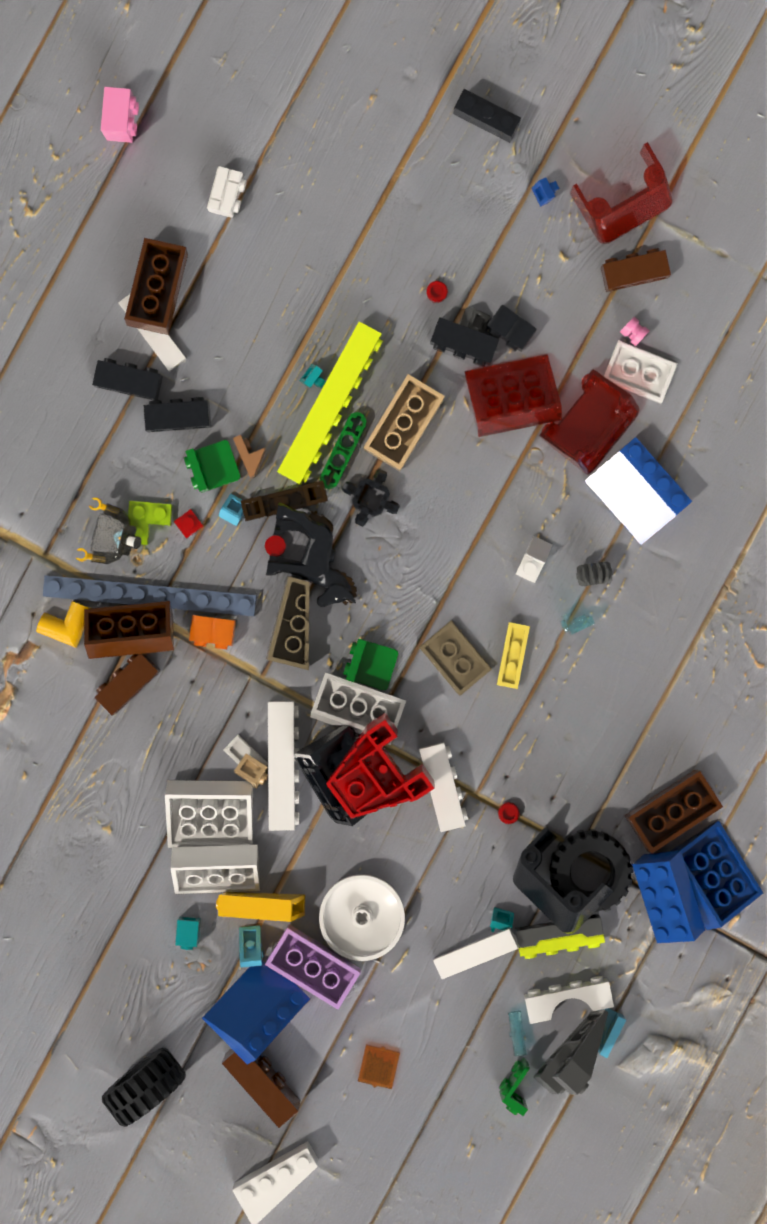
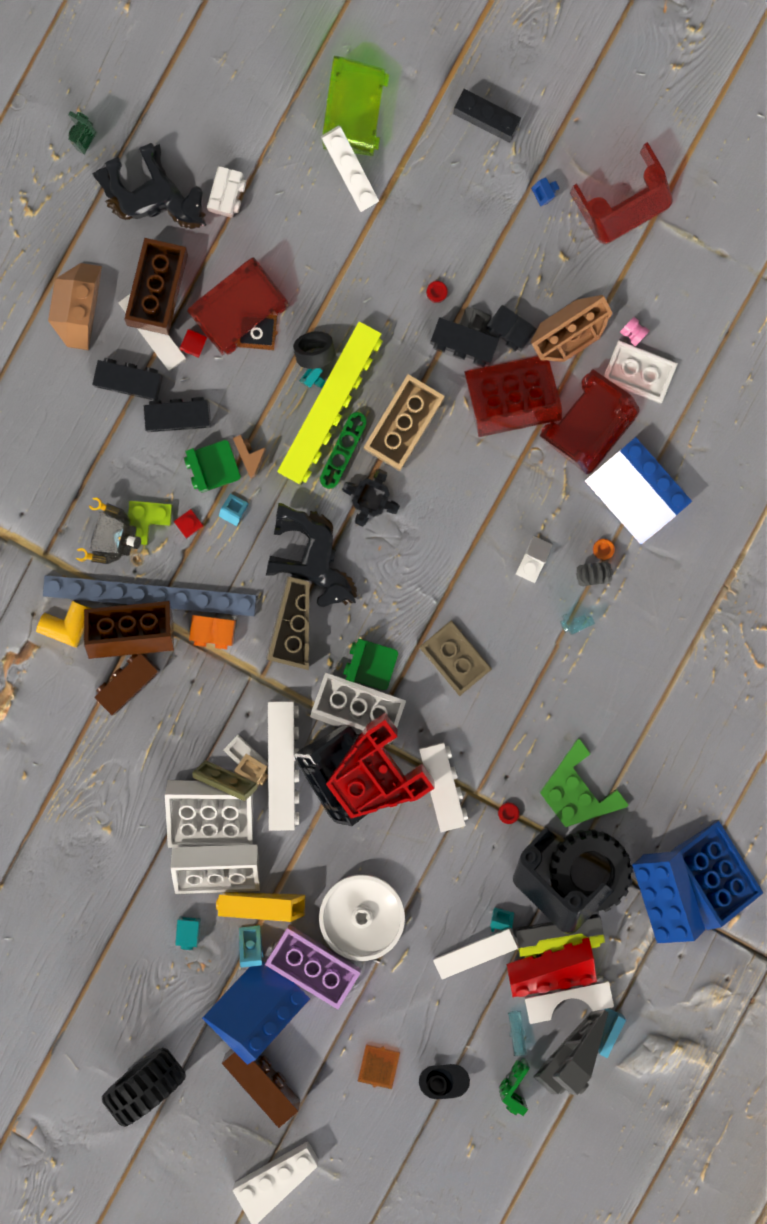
(75, 304): none -> medium nougat wedge
(82, 132): none -> clear green bracket
(119, 114): bright pink brick -> none
(152, 195): none -> black animal
(193, 343): none -> red tile
(225, 780): none -> olive tile
(237, 305): none -> clear red windscreen
(261, 336): none -> piece
(275, 546): red tile -> none
(295, 498): dark brown slope -> none
(316, 359): none -> black tyre
(349, 168): none -> white plate
(355, 103): none -> clear neon green windscreen
(444, 1081): none -> black piece
(513, 655): light yellow plate -> none
(553, 970): none -> red wedge
(570, 795): none -> bright green wing
(571, 329): none -> medium nougat wedge
(603, 549): none -> orange tile
(635, 270): reddish brown brick -> none
(673, 811): reddish brown brick -> none

